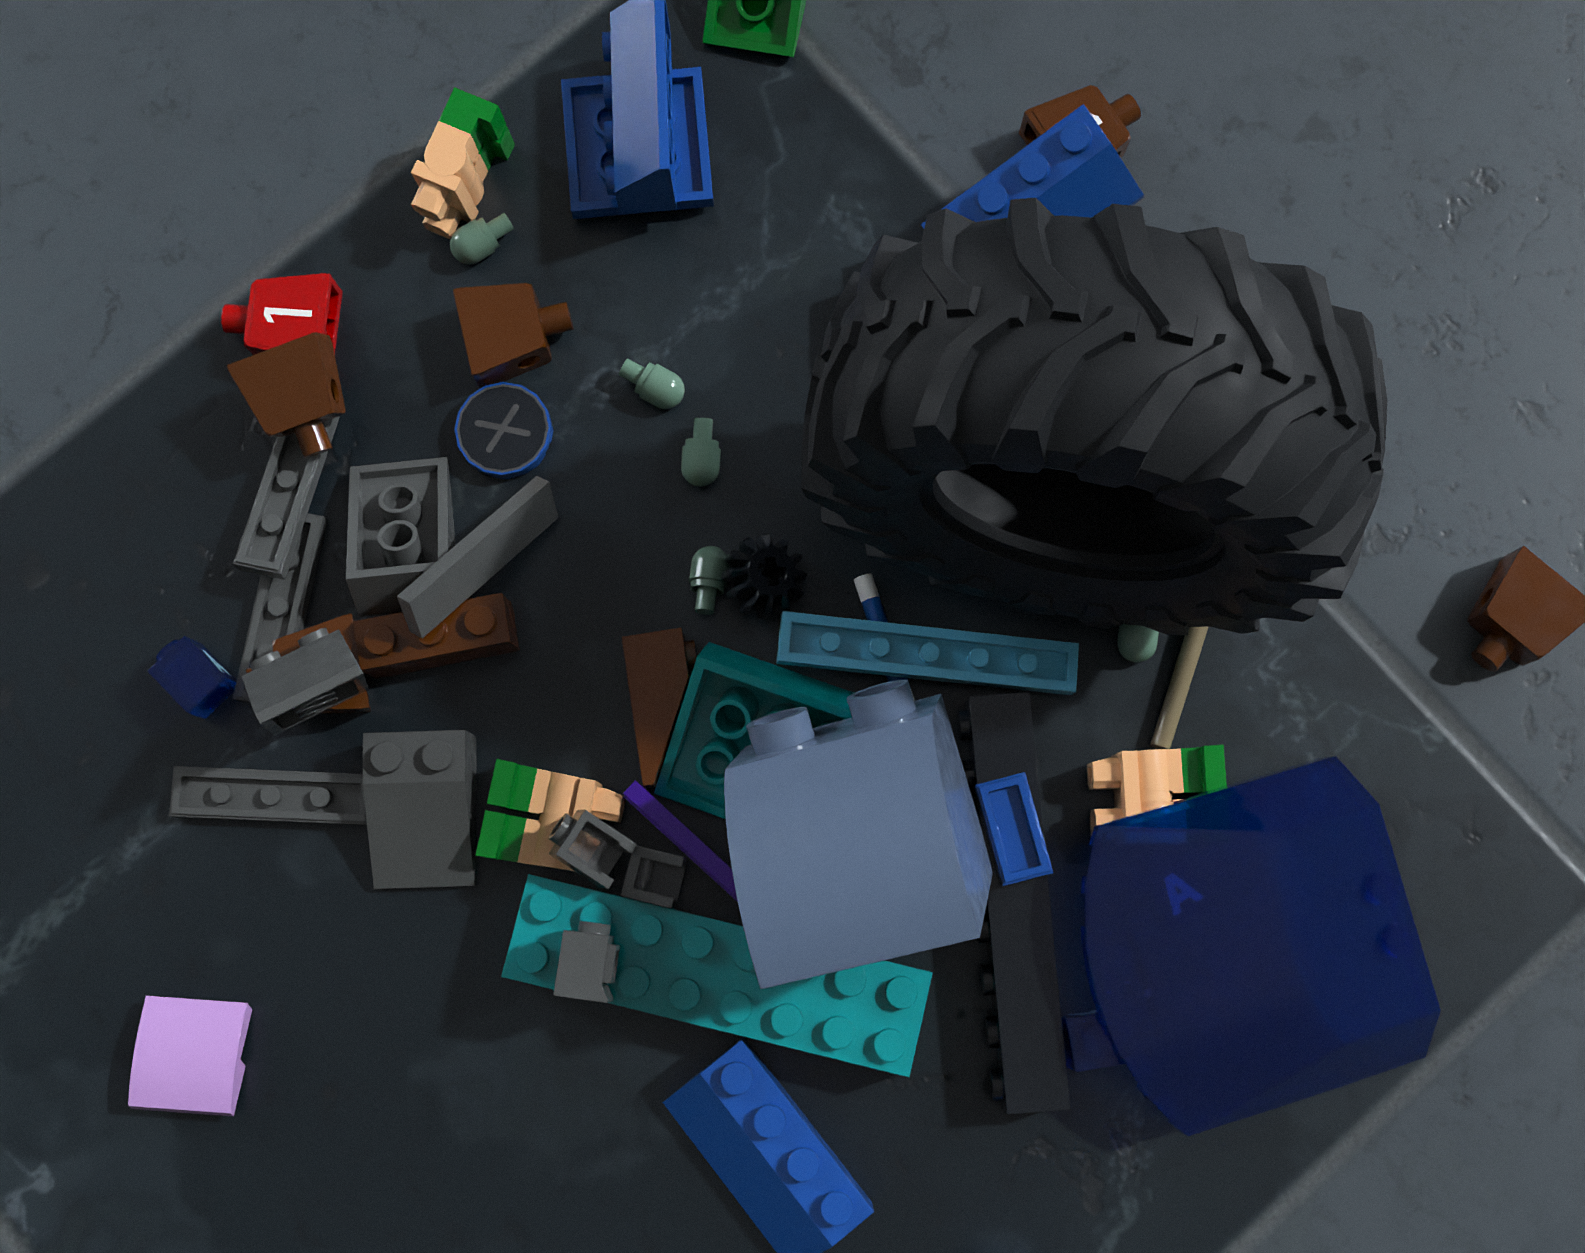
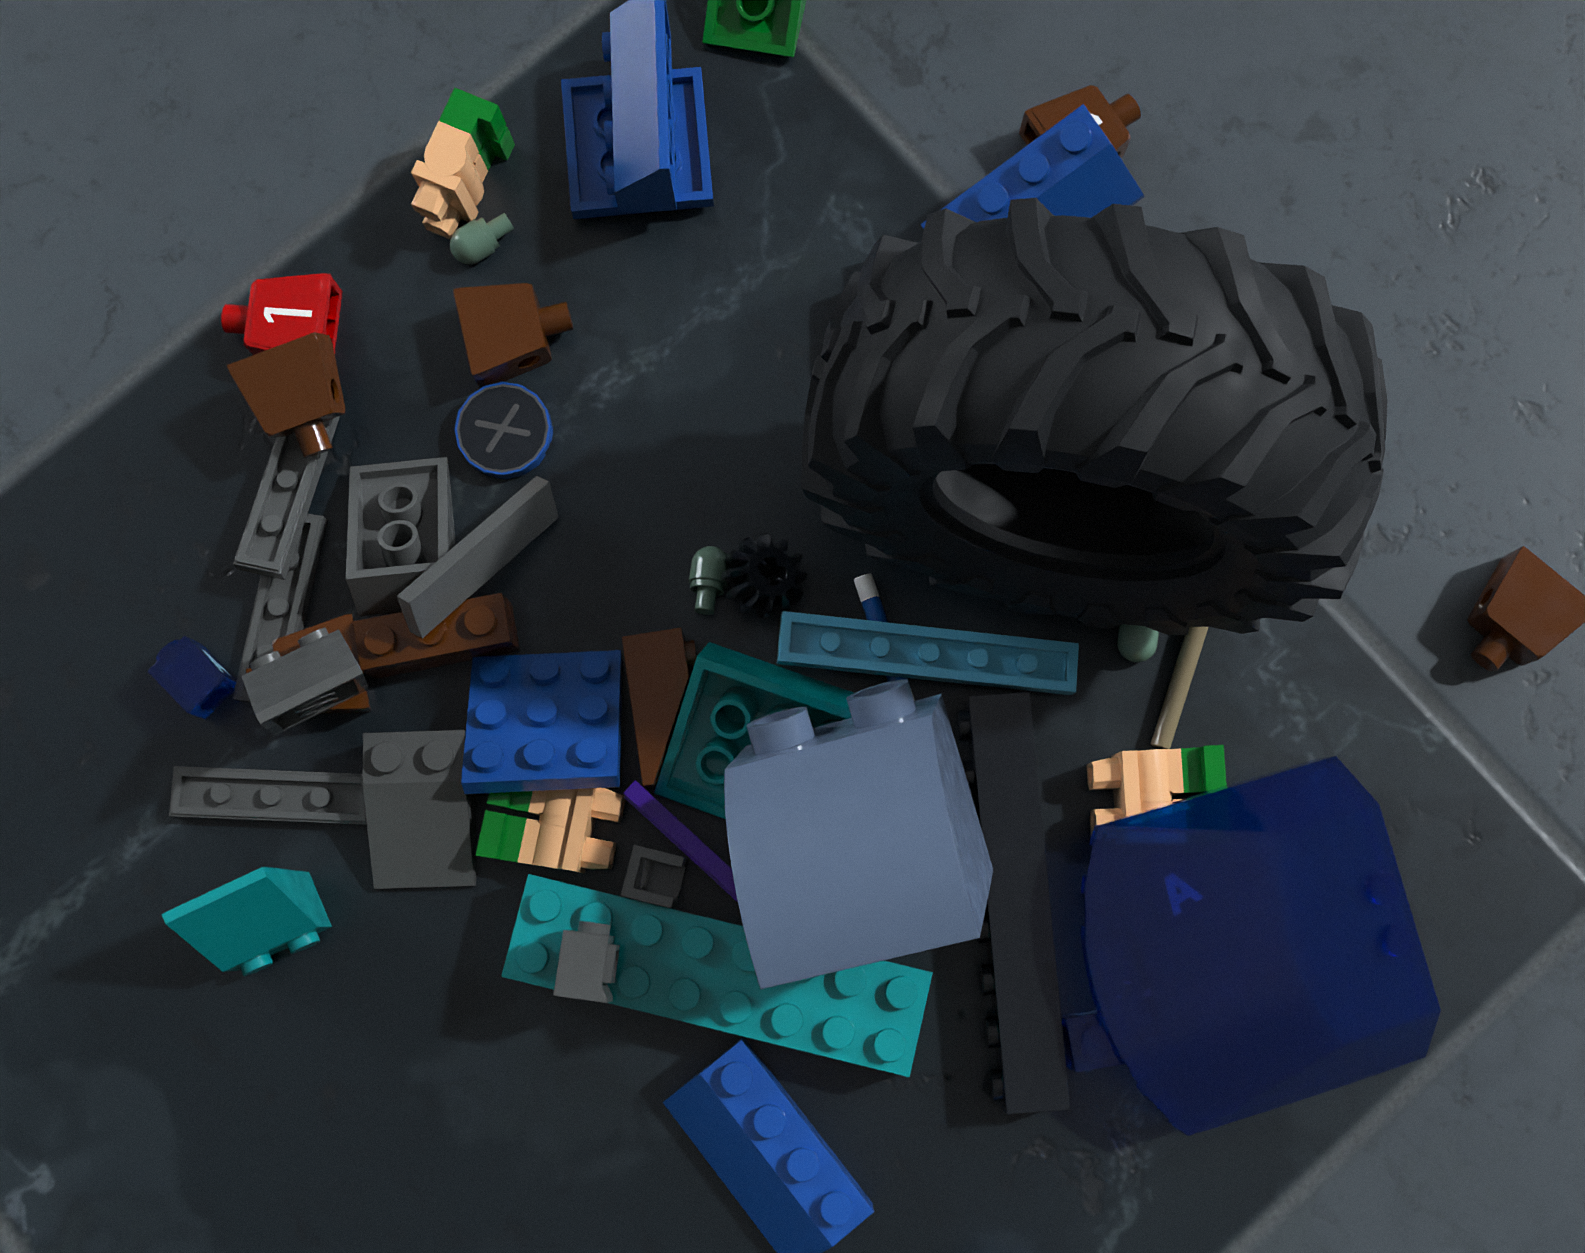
(189, 1056): lavender slope -> none
(252, 919): none -> teal slope
(543, 722): none -> blue plate
(588, 846): dark grey window -> none
(654, 383): sand green cylinder -> none
(701, 455): sand green cylinder -> none
(1013, 829): blue tile -> none

